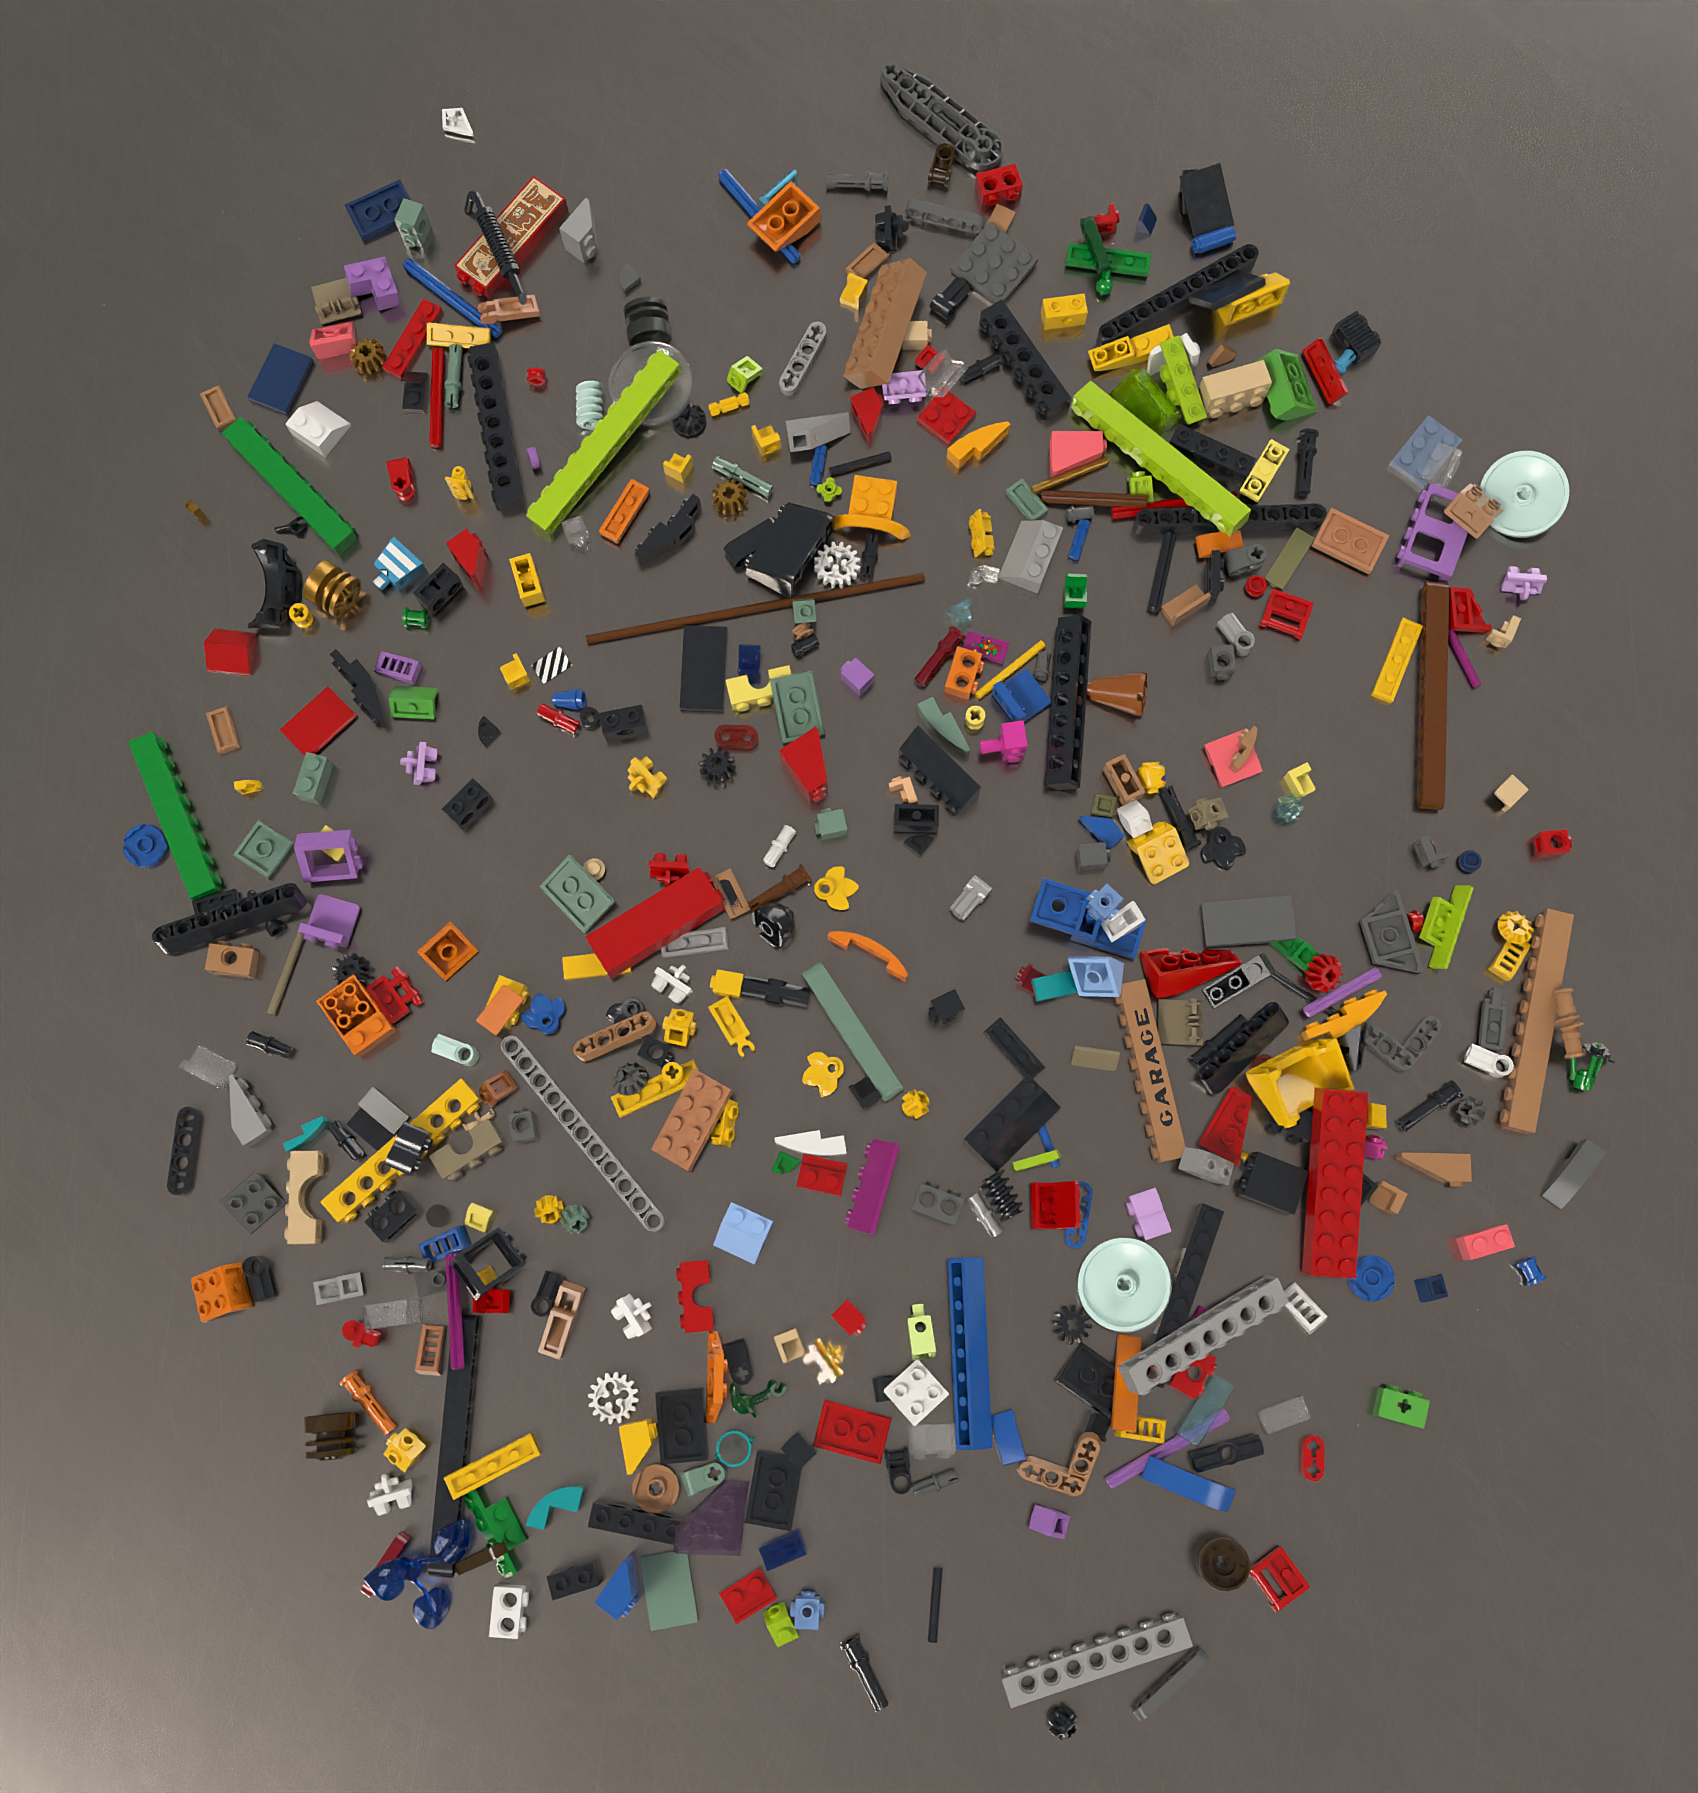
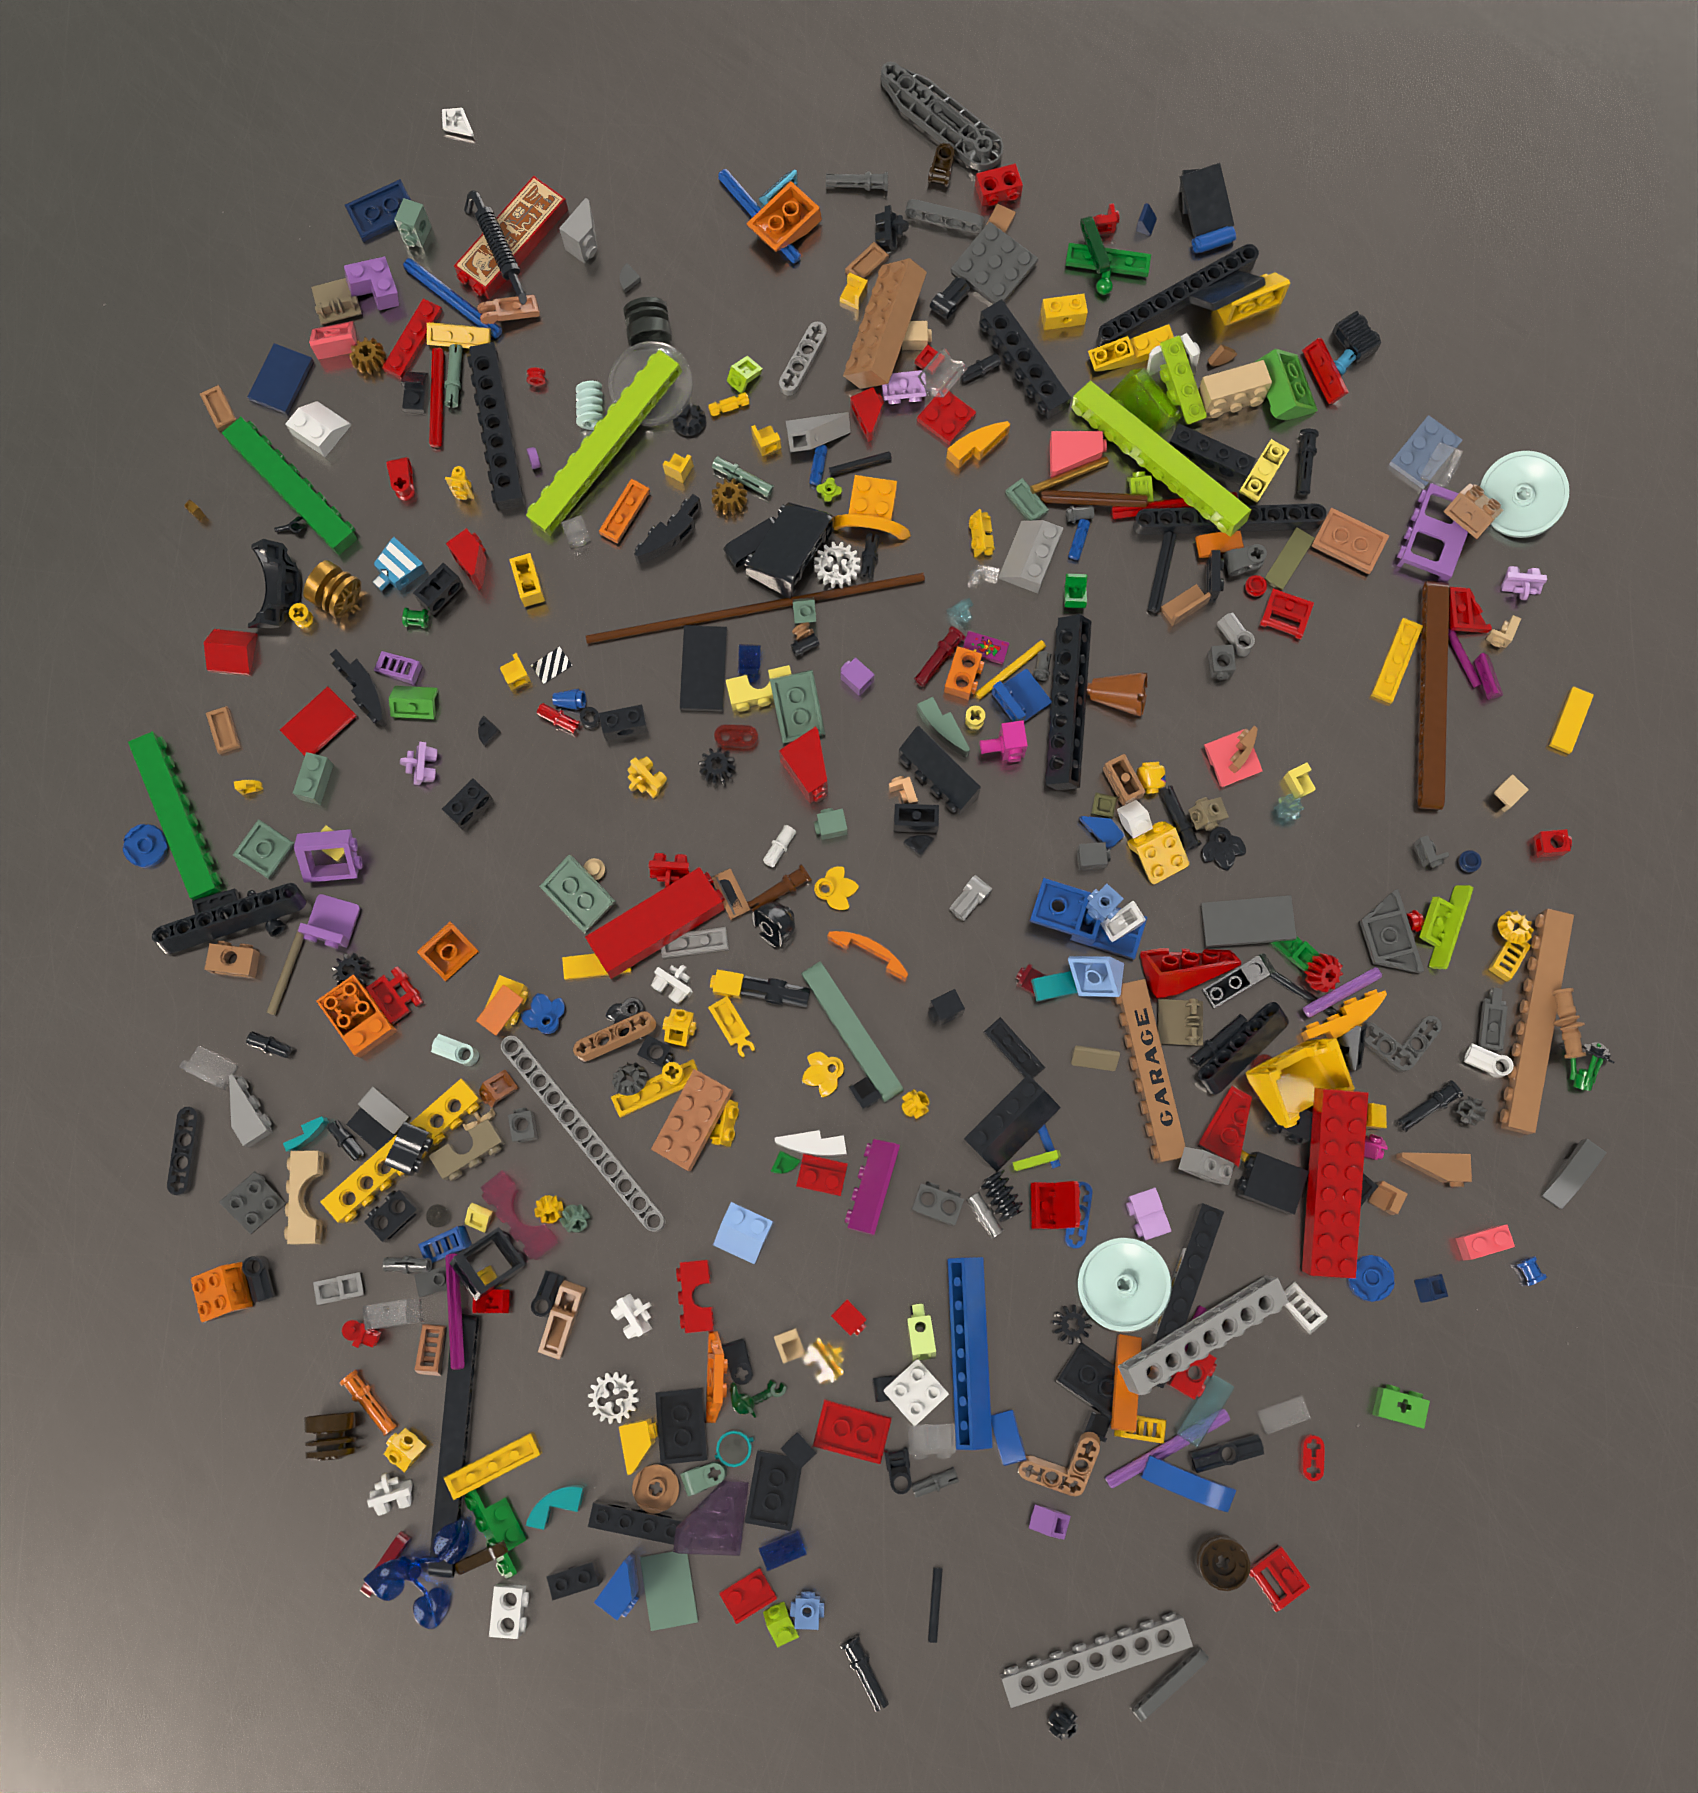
(502, 1193): none -> clear pink arch
(1488, 676): none -> magenta slope
(1571, 720): none -> yellow tile

